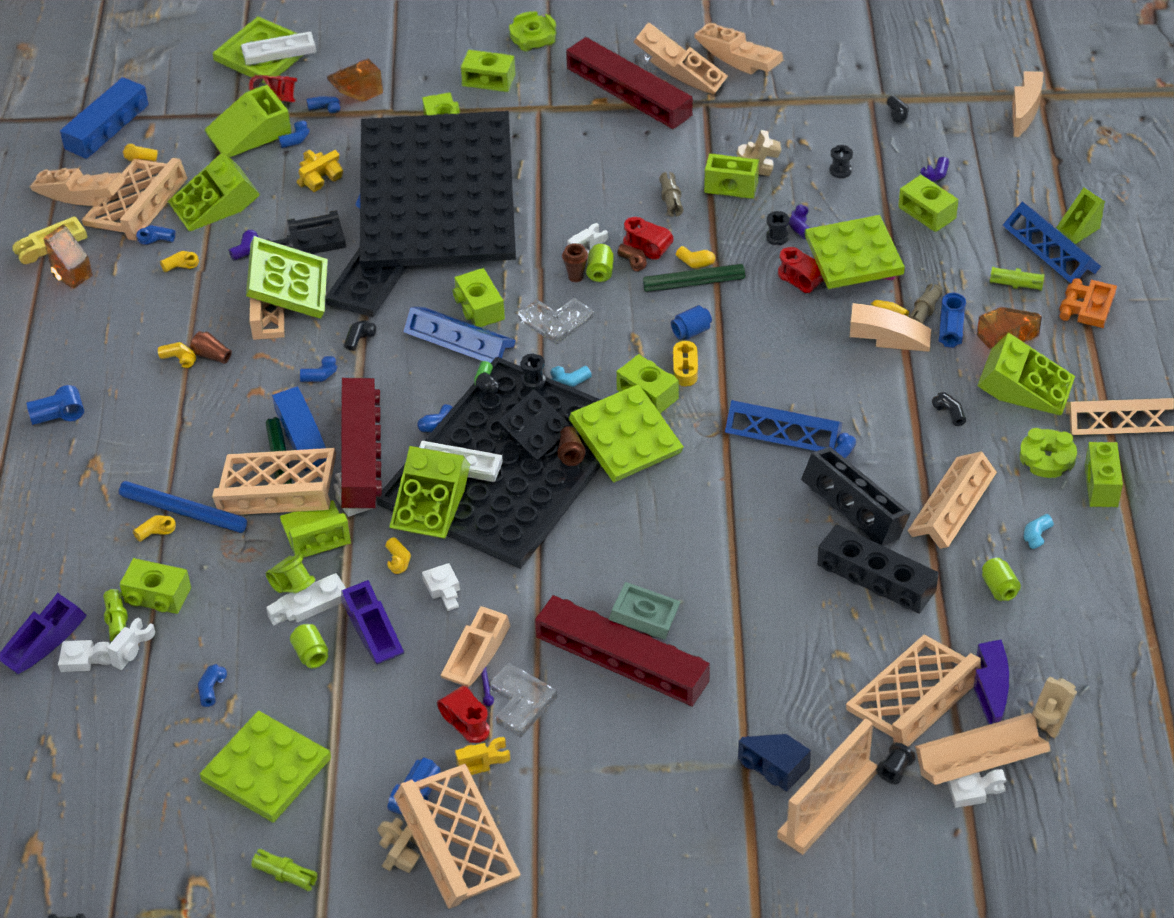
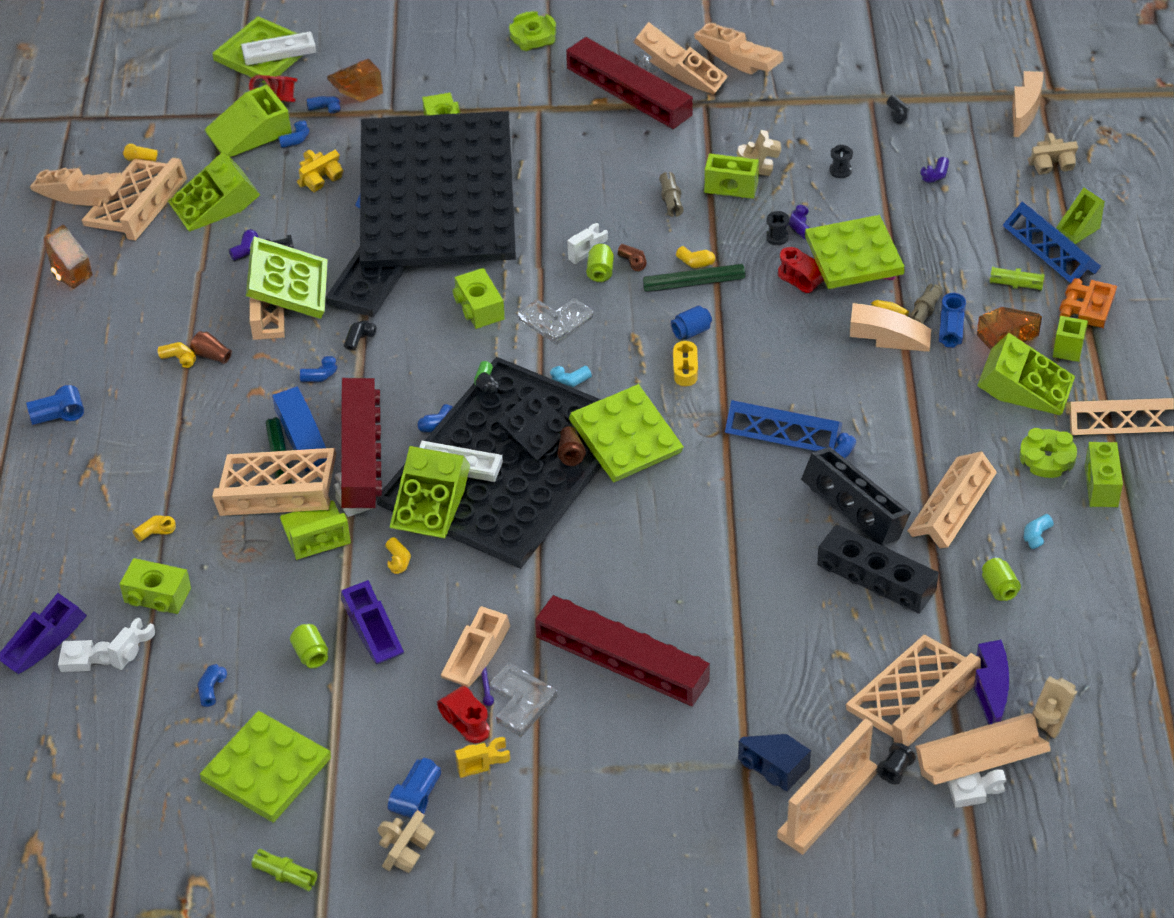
(33, 245): light yellow hinge -> none
(104, 117): blue brick -> none
(115, 614): lime pin -> none
(154, 233): blue arm -> none
(181, 259): yellow arm -> none
(183, 506): blue axle -> none
(289, 575): lime piece -> none
(308, 602): white hinge -> none
(317, 239): black plate -> none
(434, 848): light nougat fence -> none
(442, 583): white plate -> none
(456, 334): fence -> none
(488, 70): lime brick -> none
(533, 371): black bush -> none
(575, 261): copper cone -> none
(644, 610): sand green plate -> none
(649, 238): red piece -> none
(657, 384): lime brick -> none
(928, 203): lime brick -> none
(952, 405): black arm -> none
(1052, 151): none -> tan hips
(1070, 338): none -> lime slope

